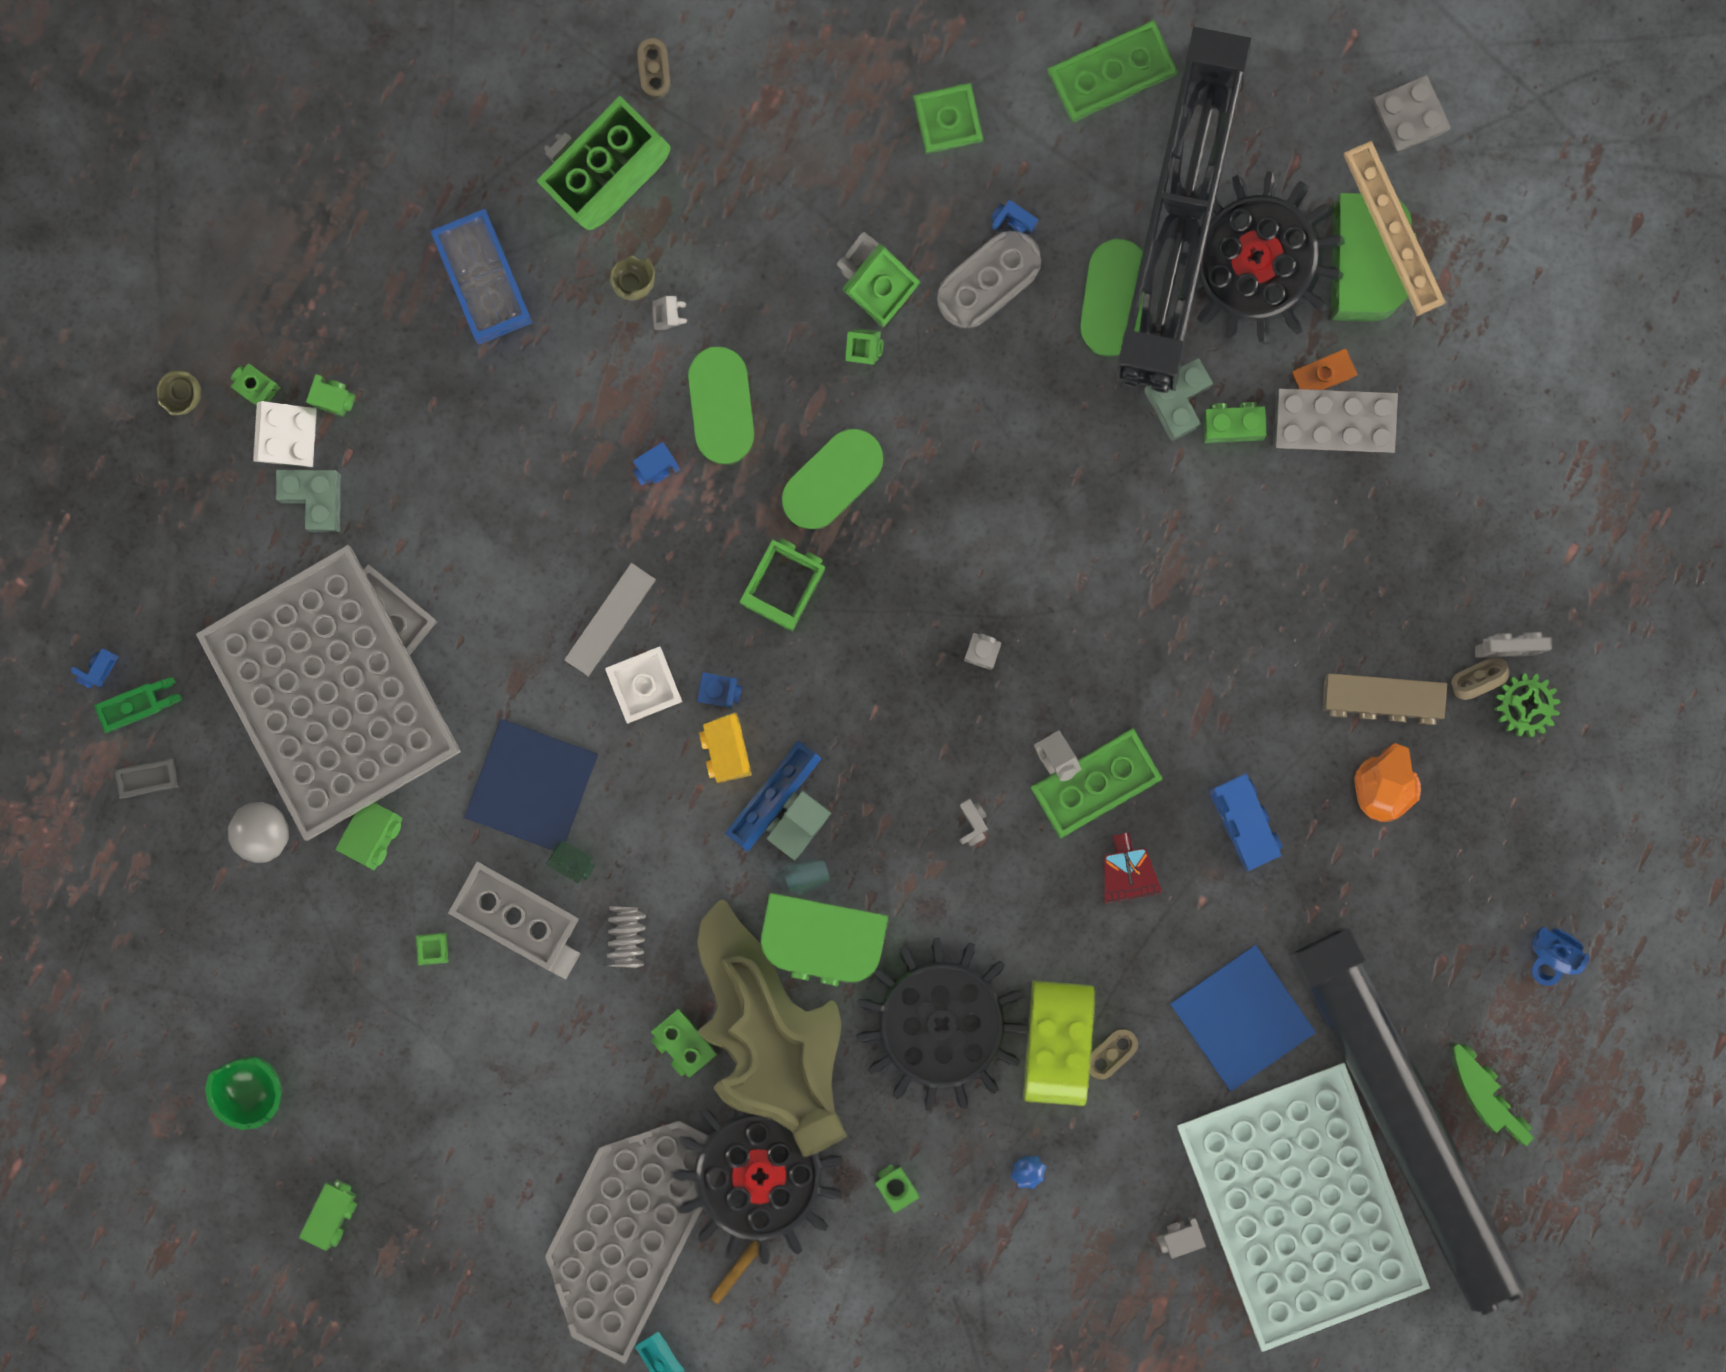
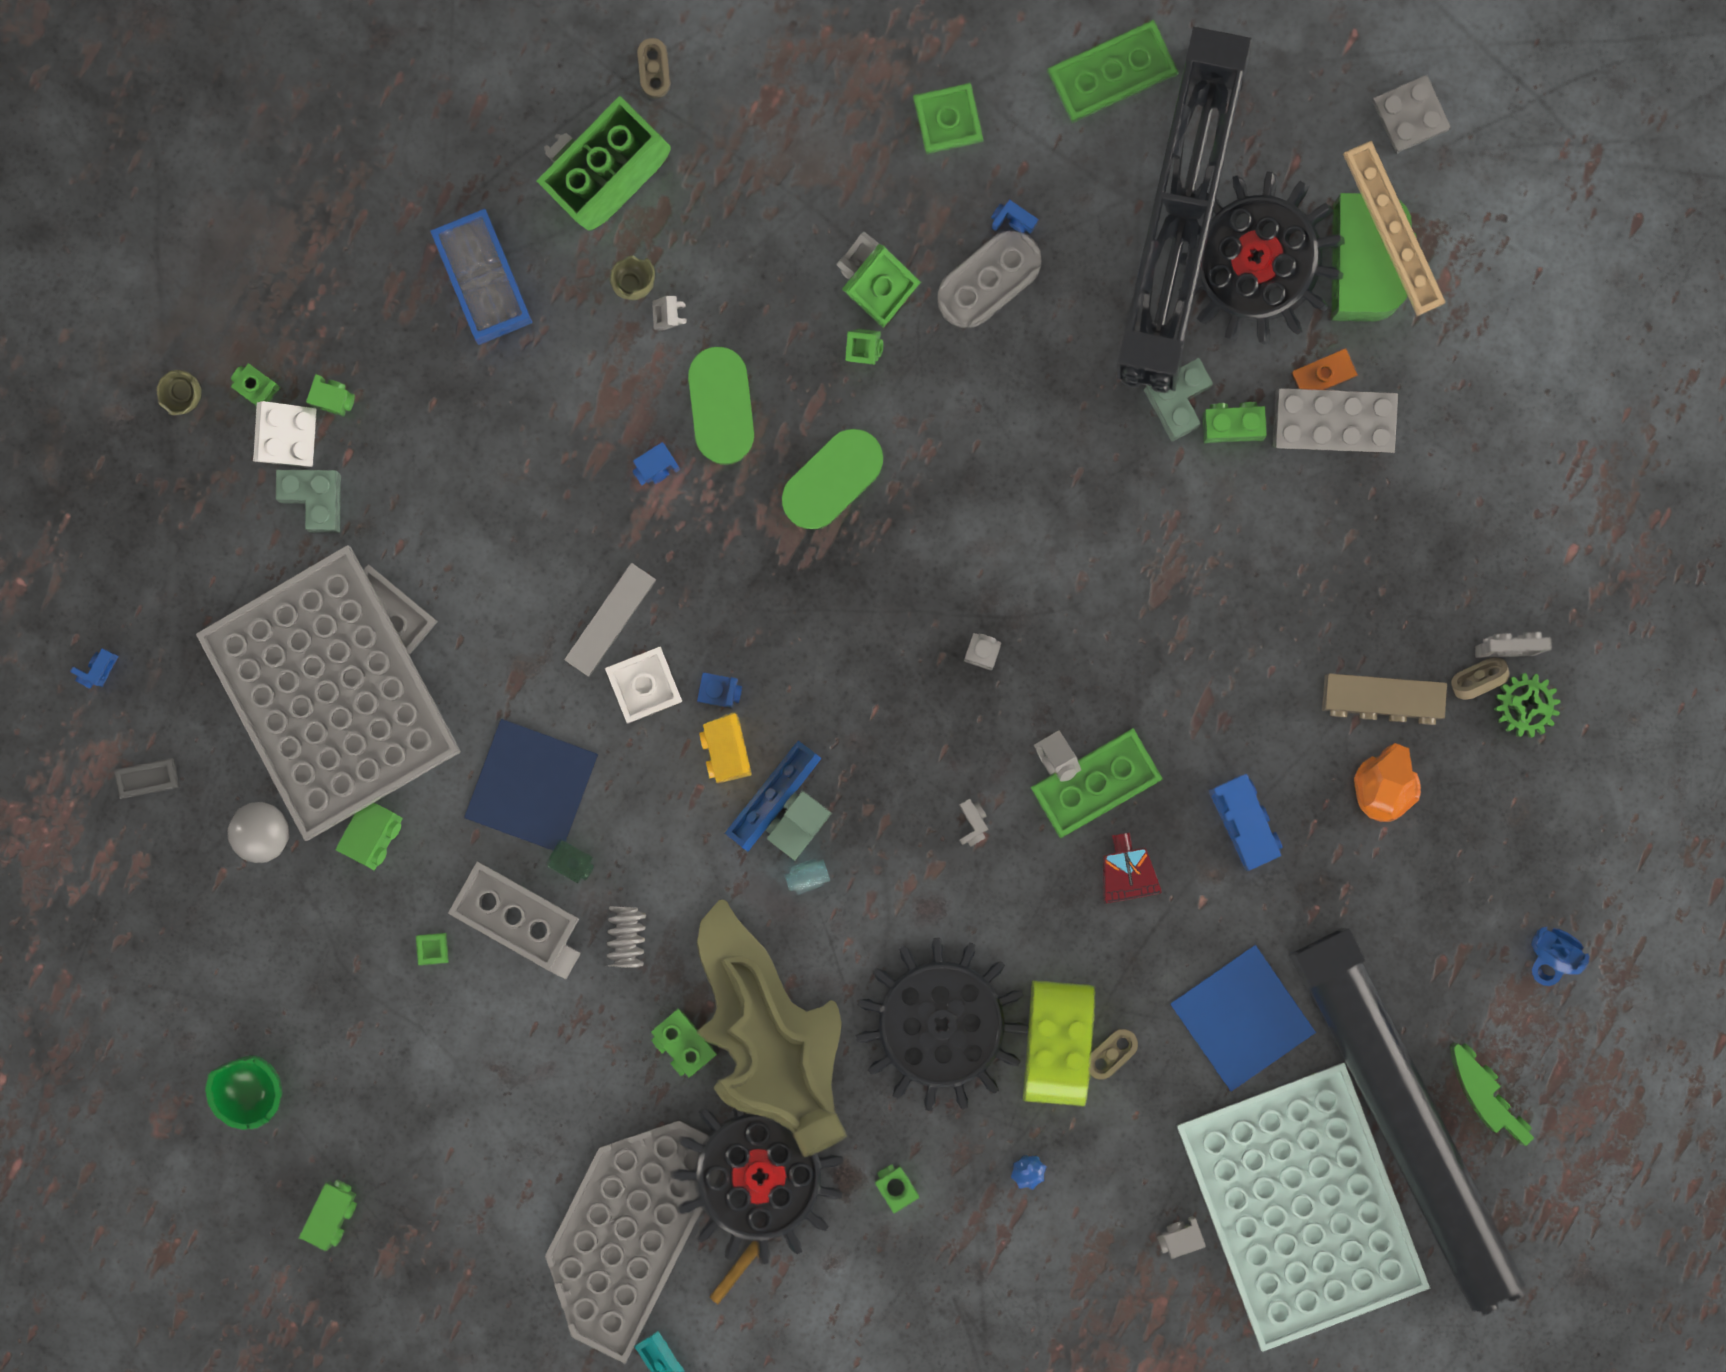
(134, 705): green hinge -> none
(773, 614): bright green window -> none
(822, 939): bright green brick -> none
(1109, 295): bright green tile -> none

